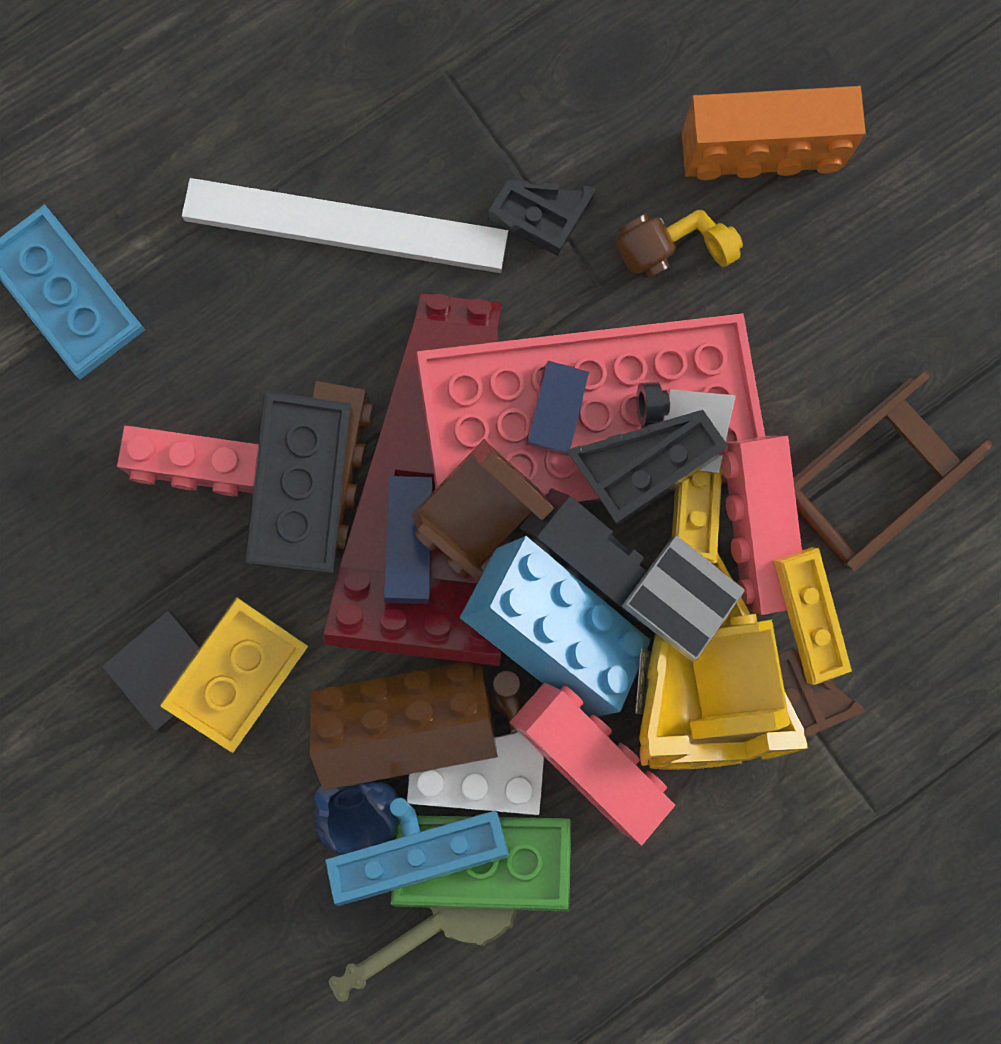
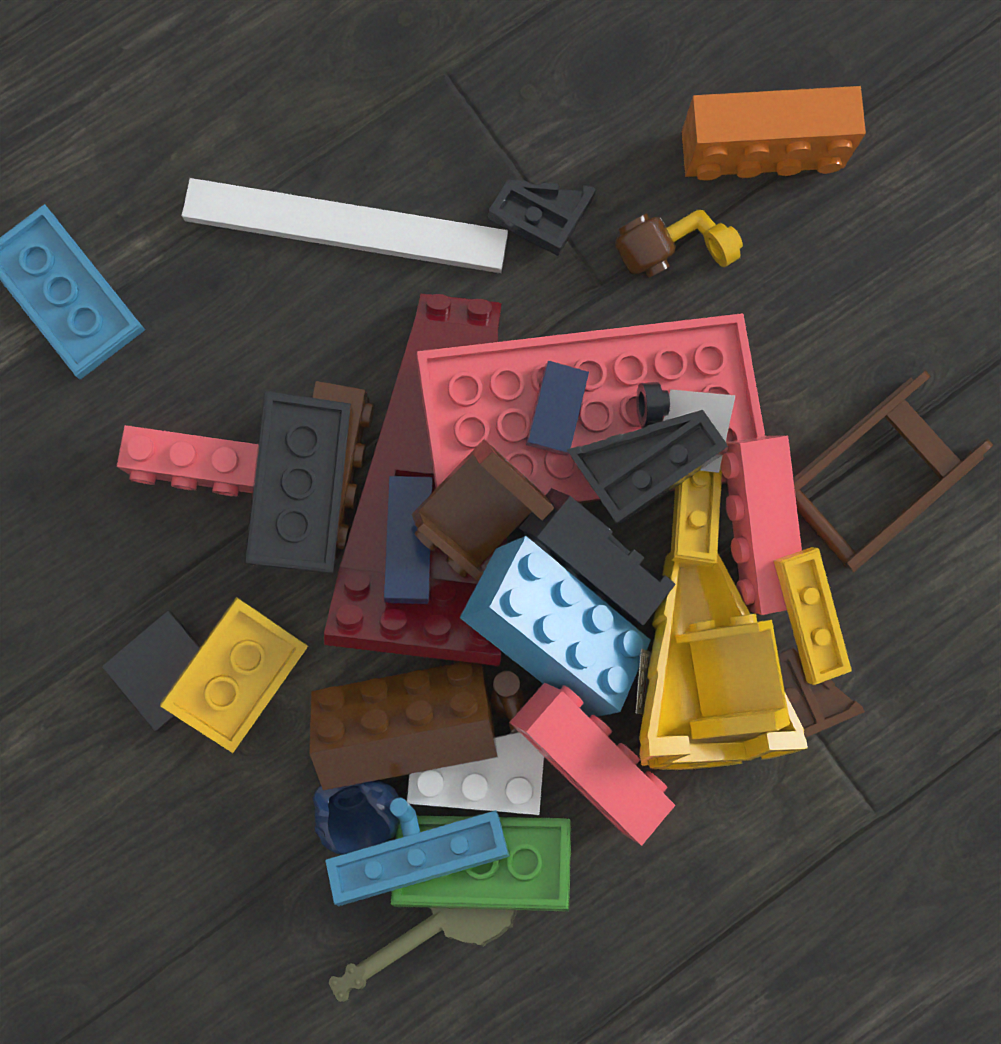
(683, 598): tile -> none

